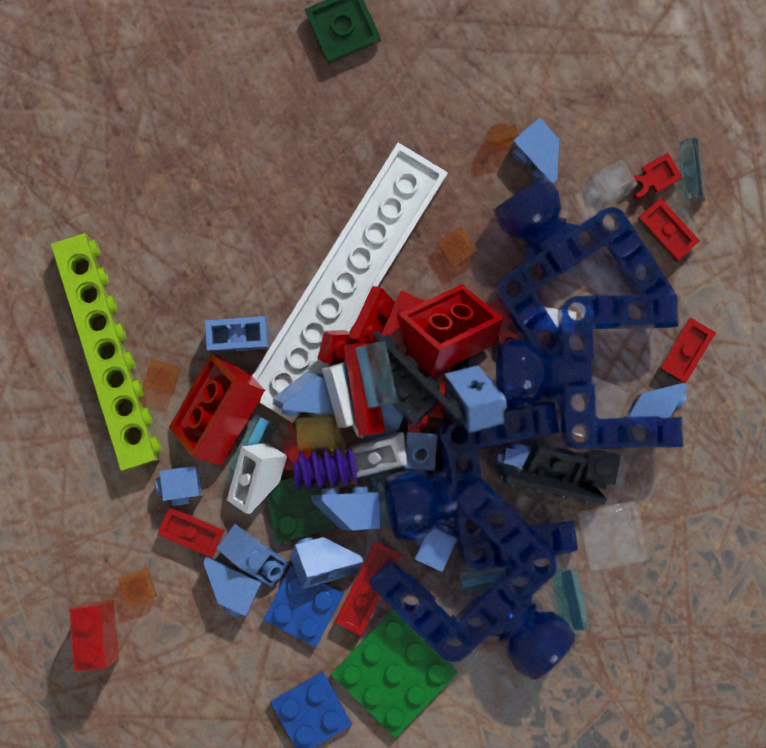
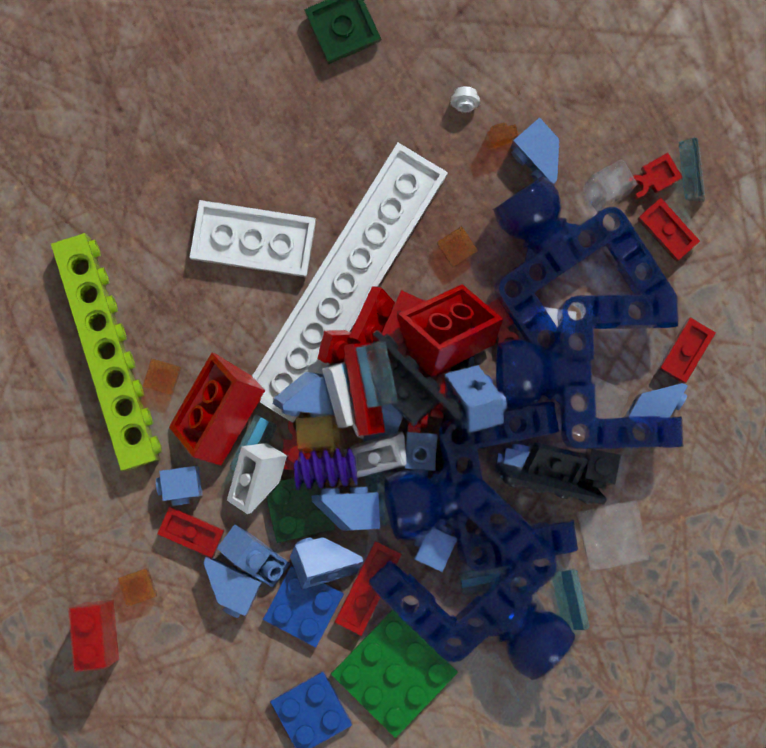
(237, 335): medium blue brick -> none
(253, 238): none -> white plate
(465, 99): none -> white plate

